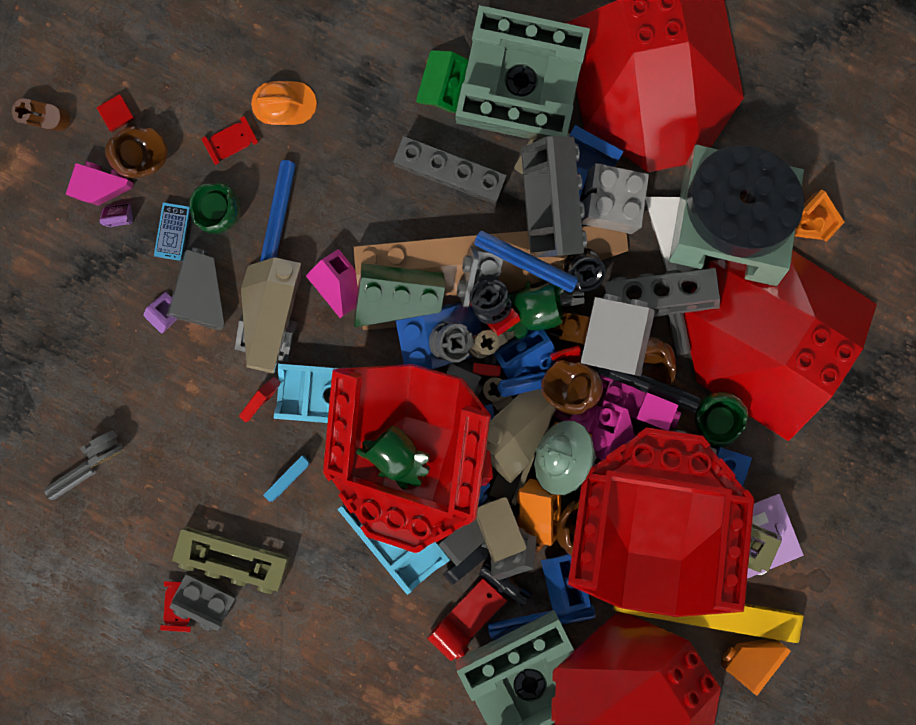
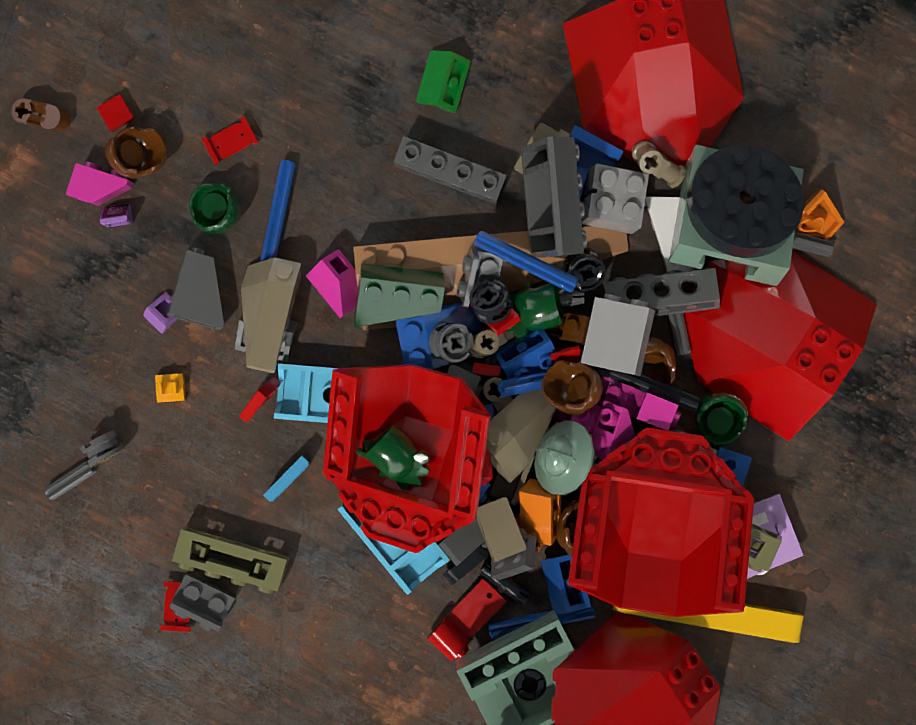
(170, 387): none -> light orange tile
(172, 231): tile -> none
(284, 103): orange piece -> none
(526, 47): sand green piece -> none
(657, 164): none -> dark tan connector
(754, 662): orange slope -> none
(813, 245): none -> dark grey axle

